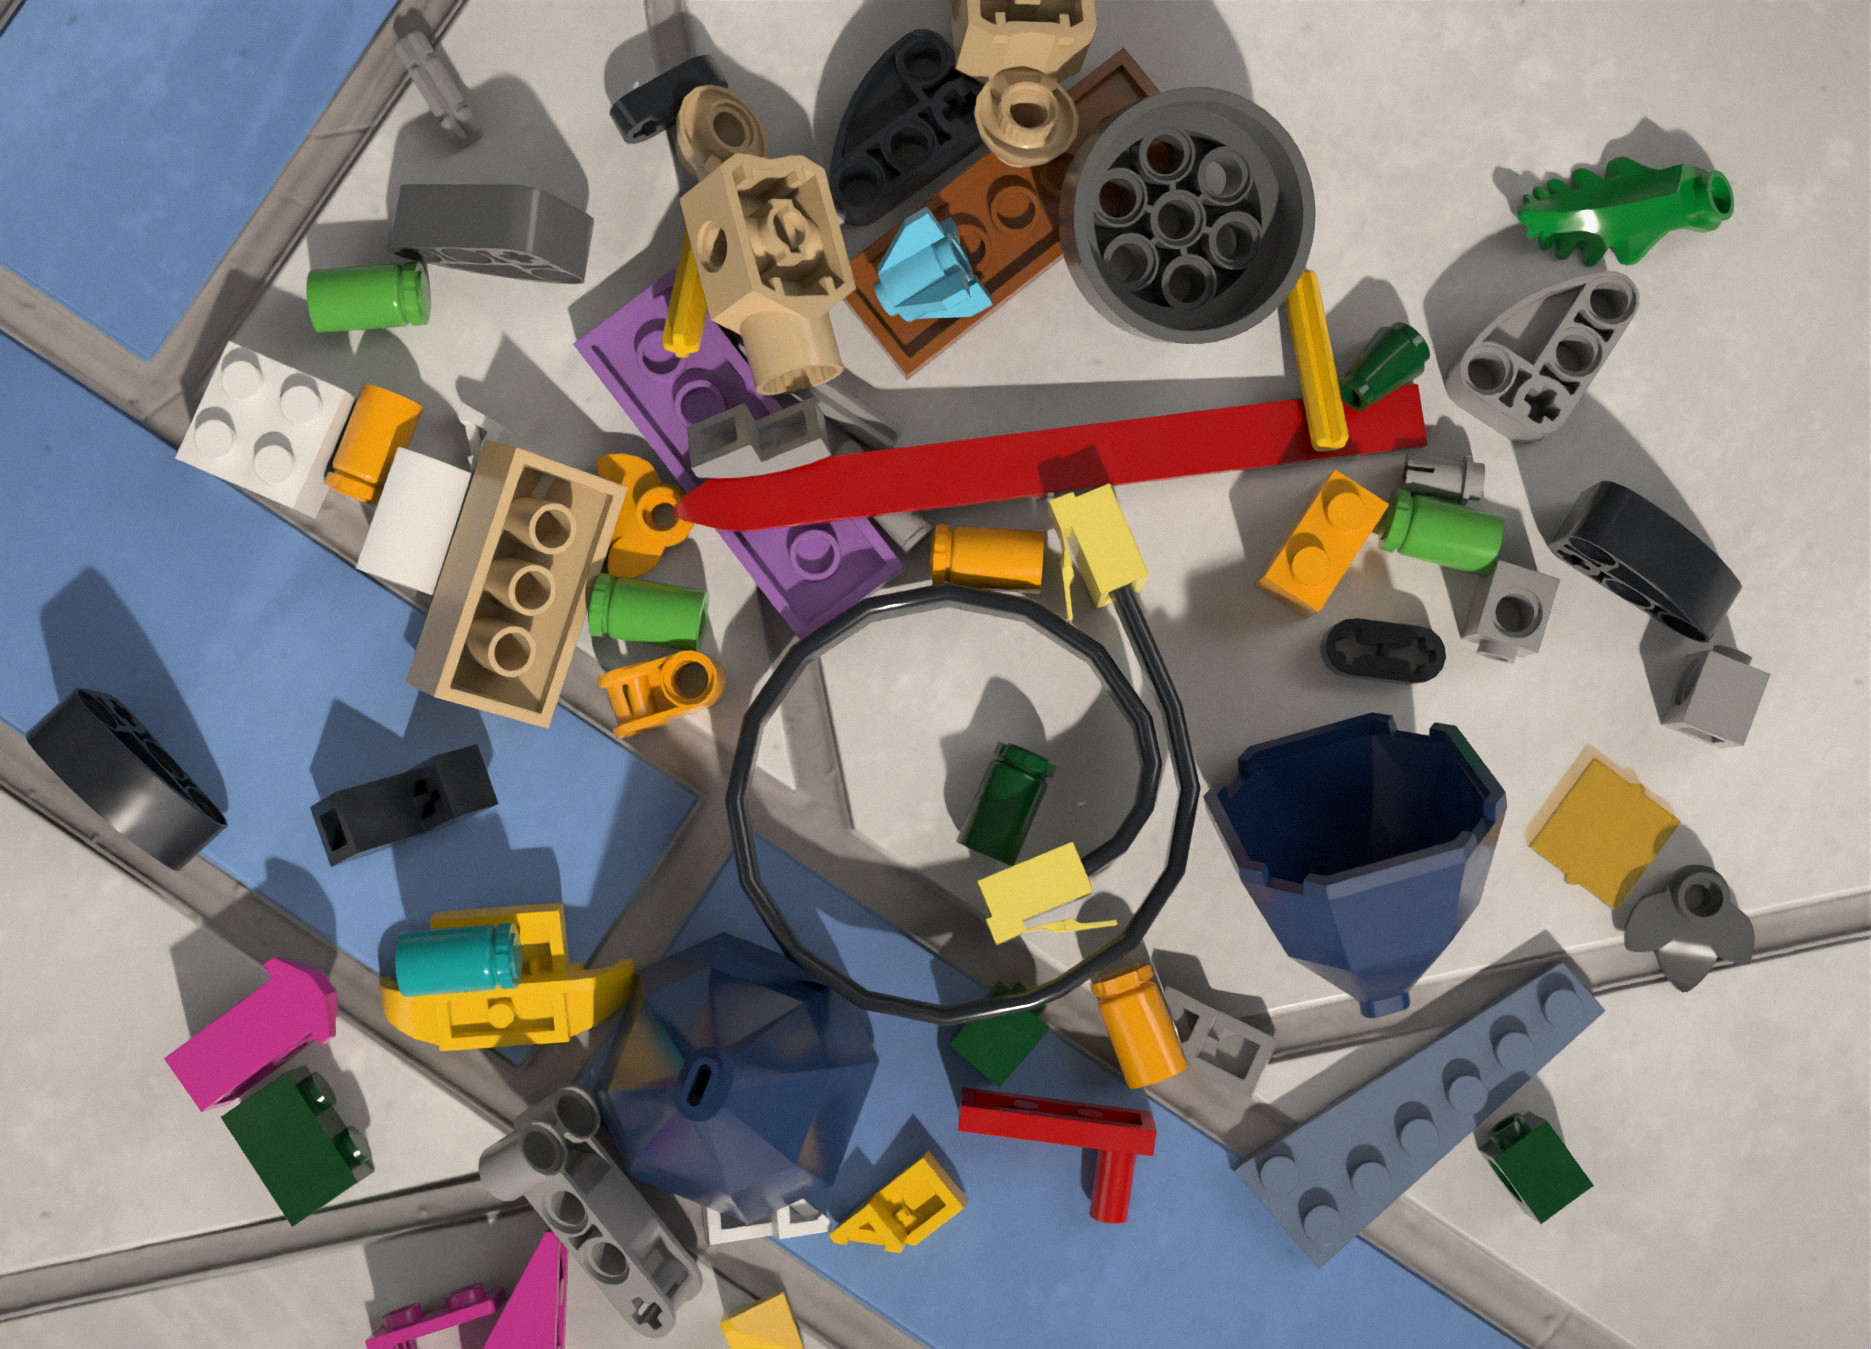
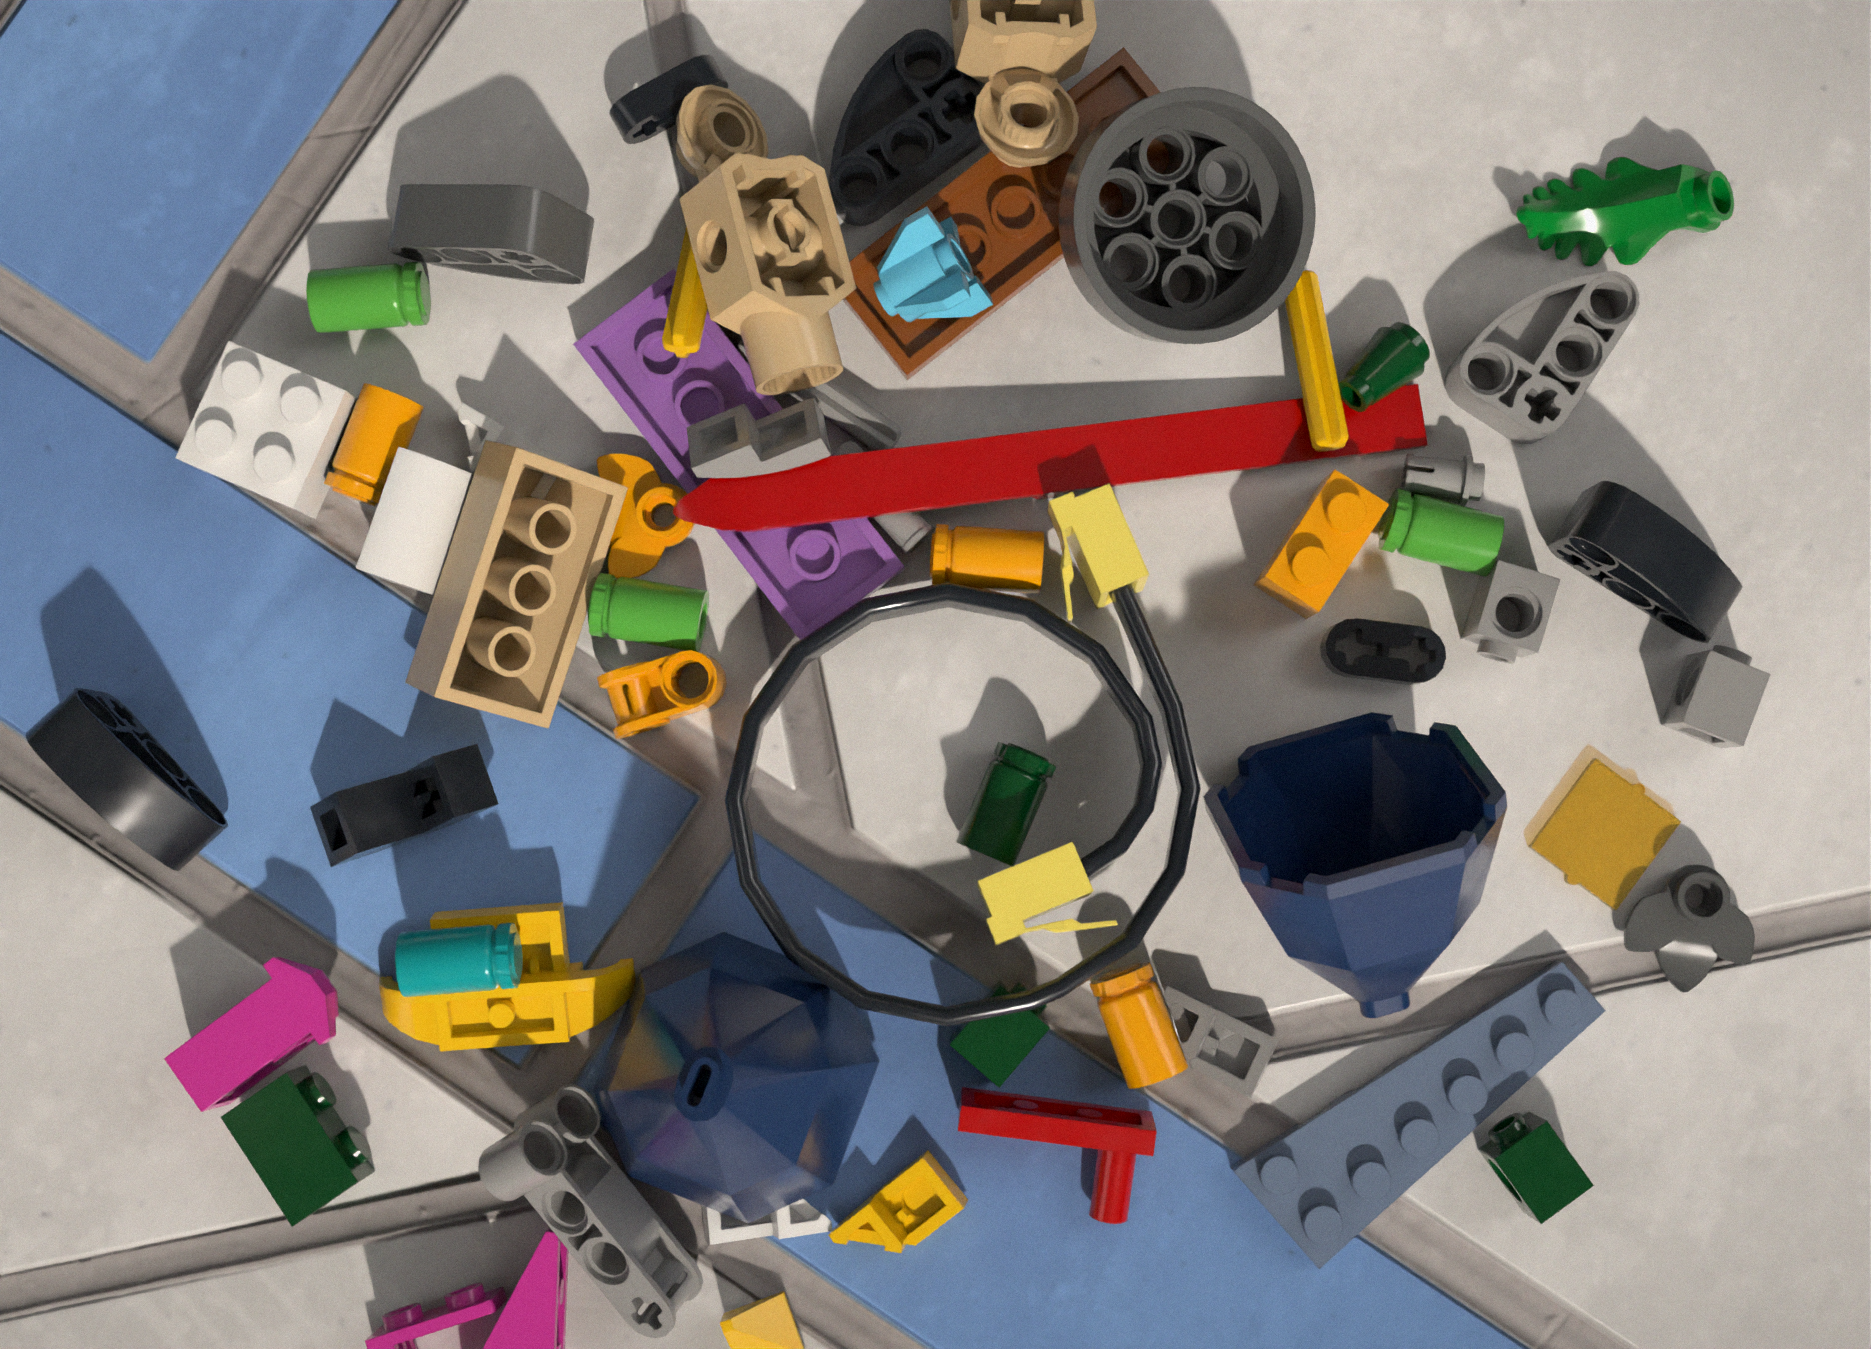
(438, 90): light grey axle -> none

